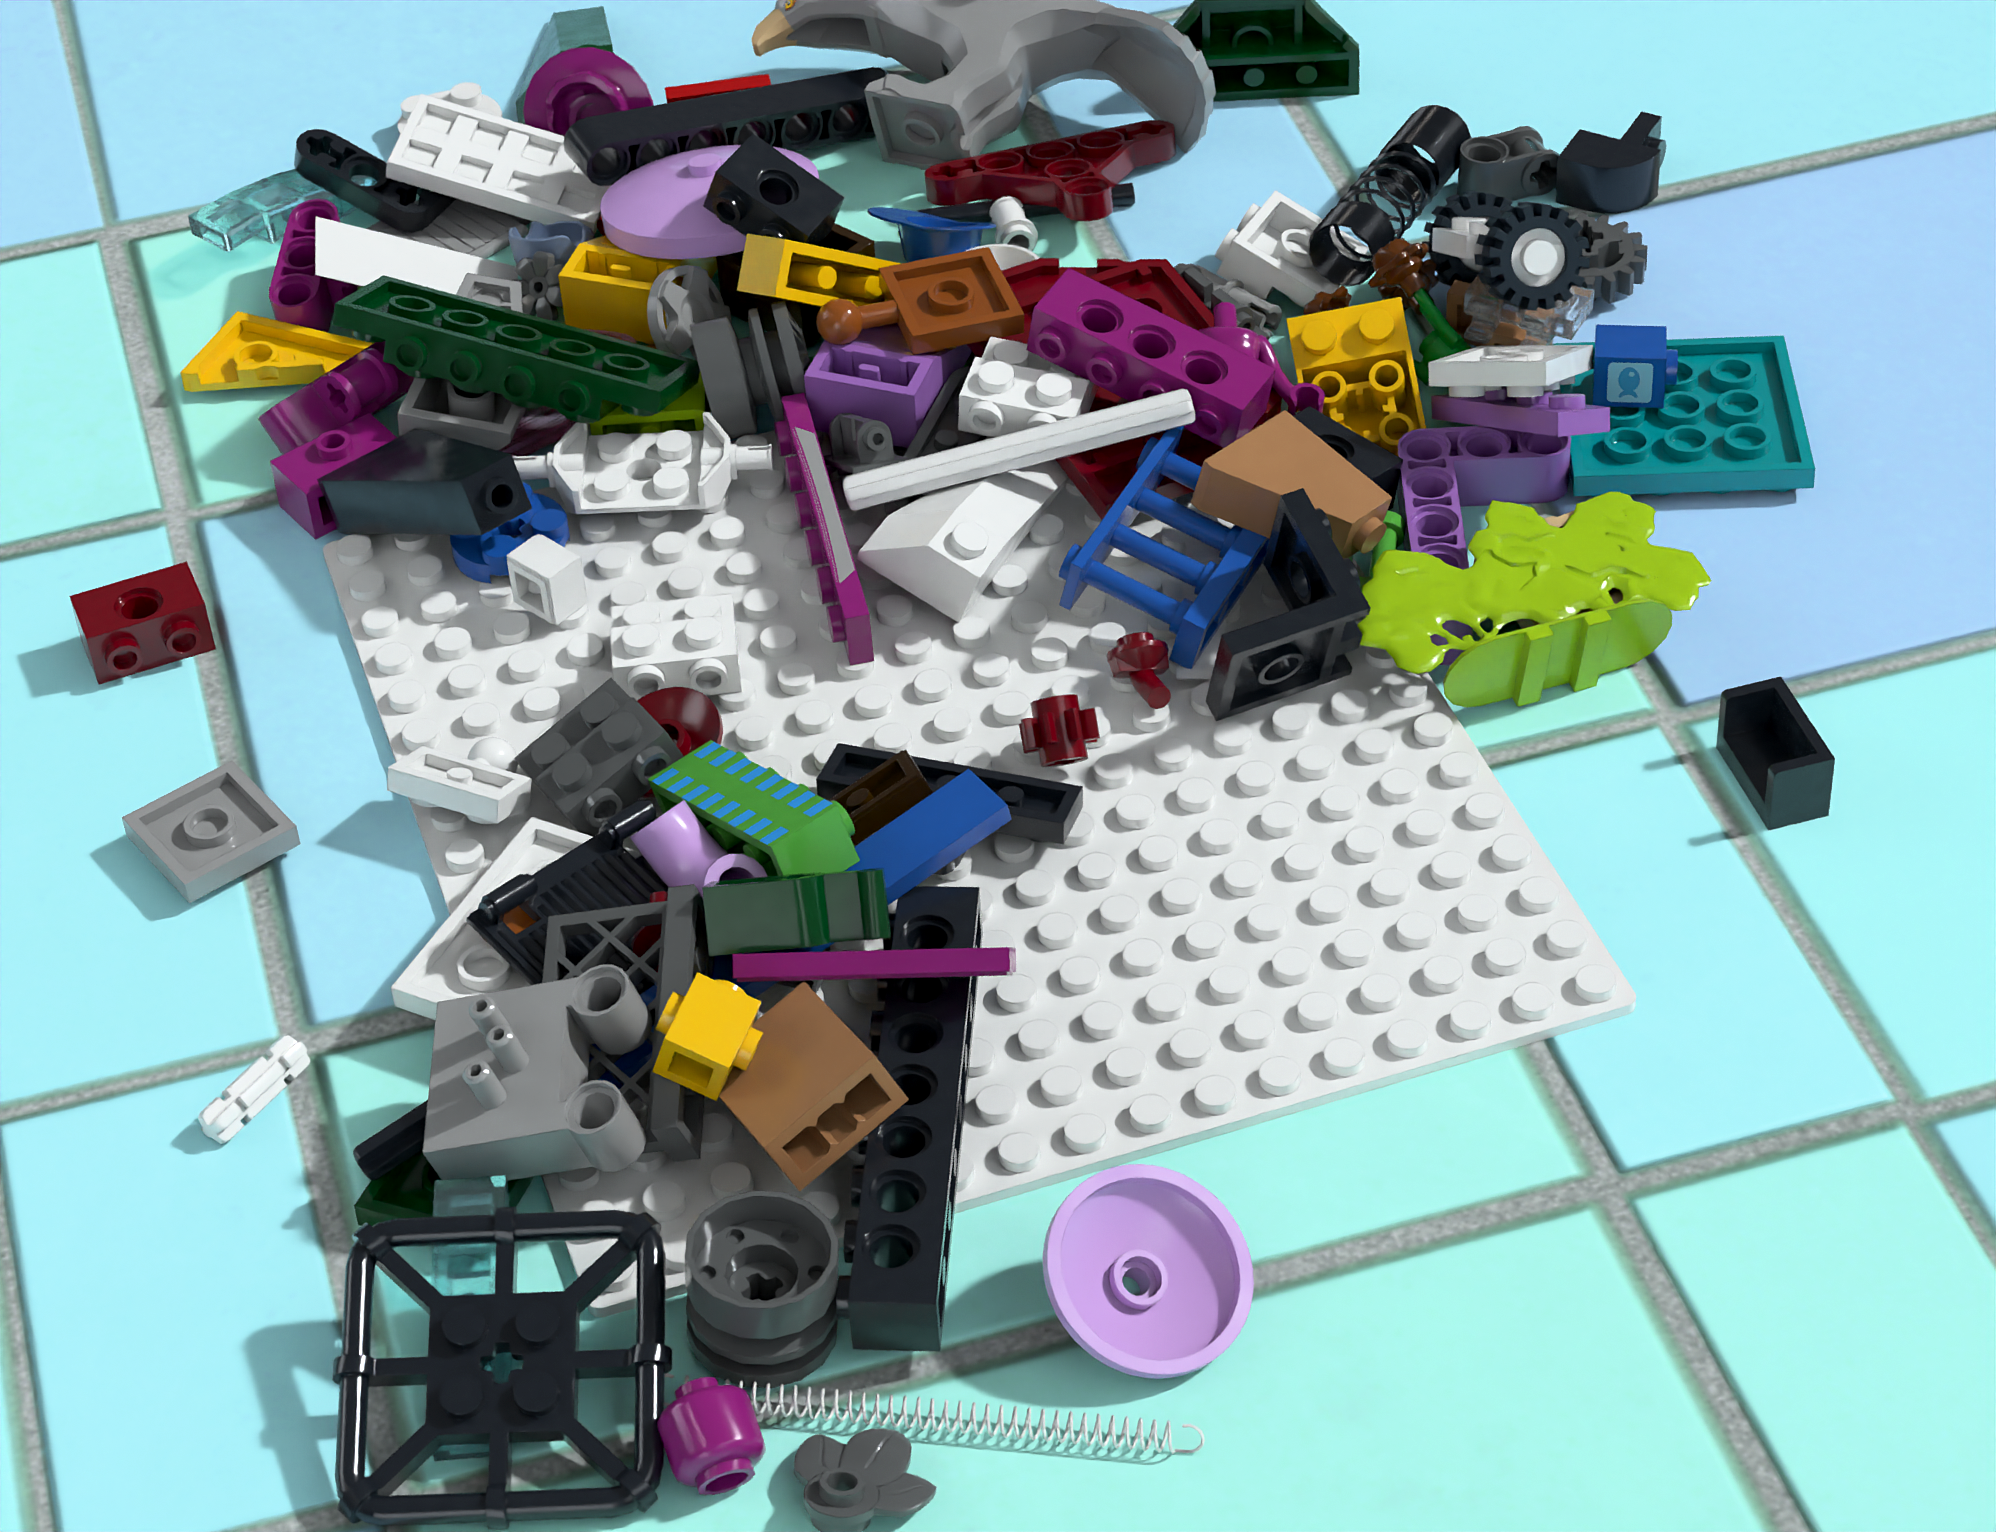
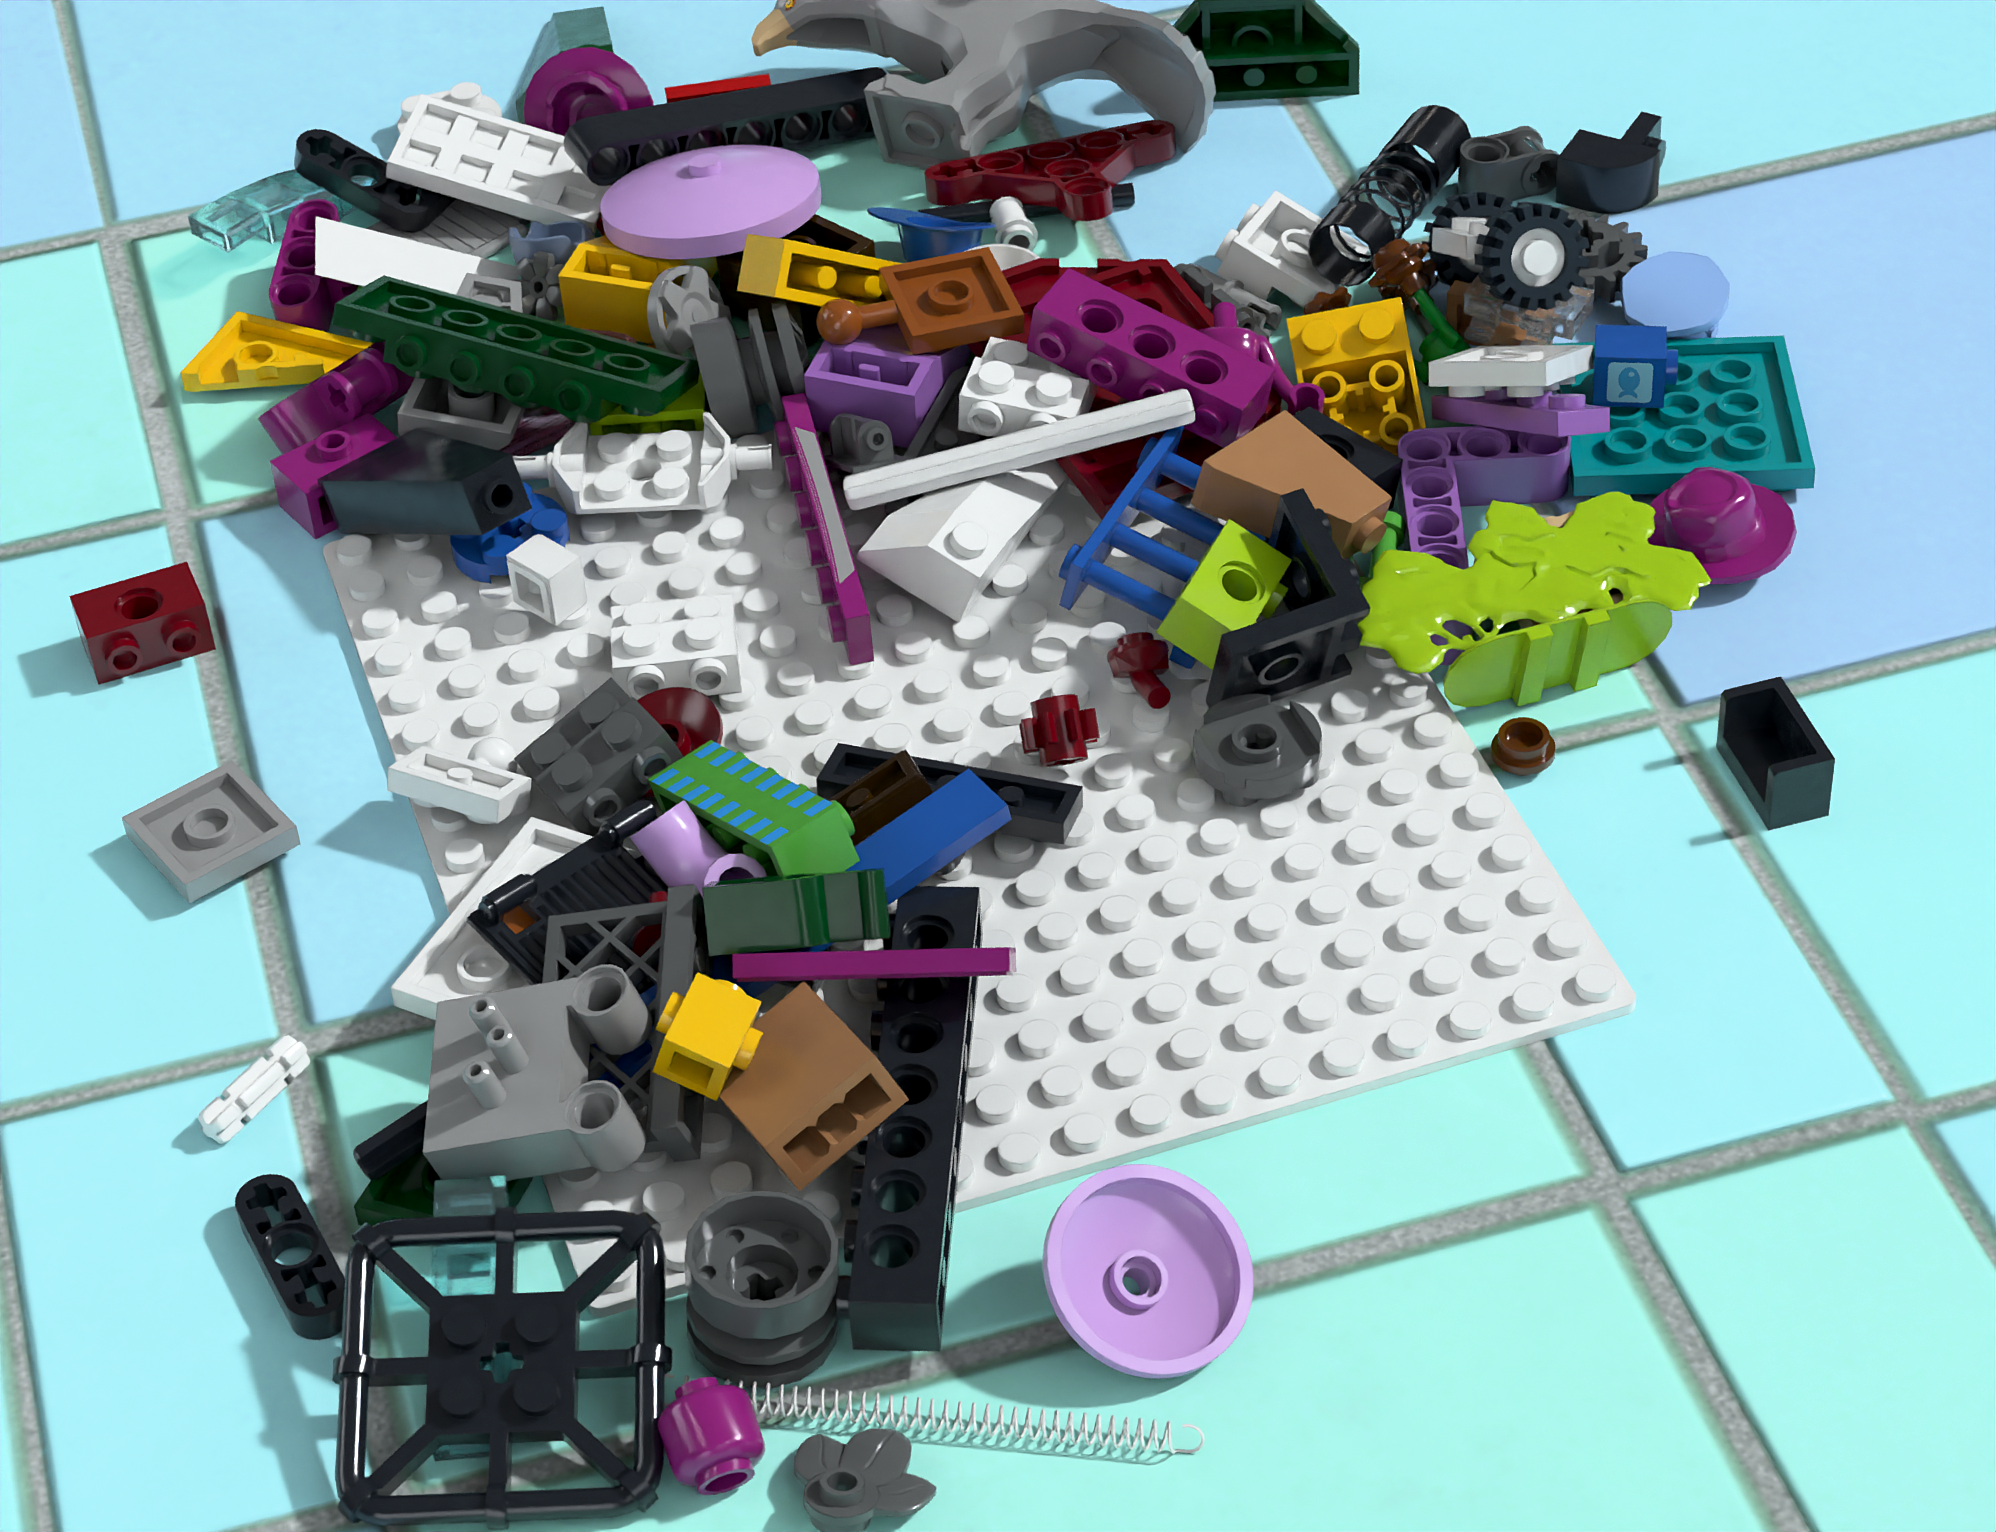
(296, 1230): none -> black beam
(772, 196): black brick -> none
(1225, 592): none -> lime brick
(1244, 774): none -> dark grey plate
(1523, 747): none -> reddish brown plate
(1676, 292): none -> light blue hat
(1726, 523): none -> magenta hat

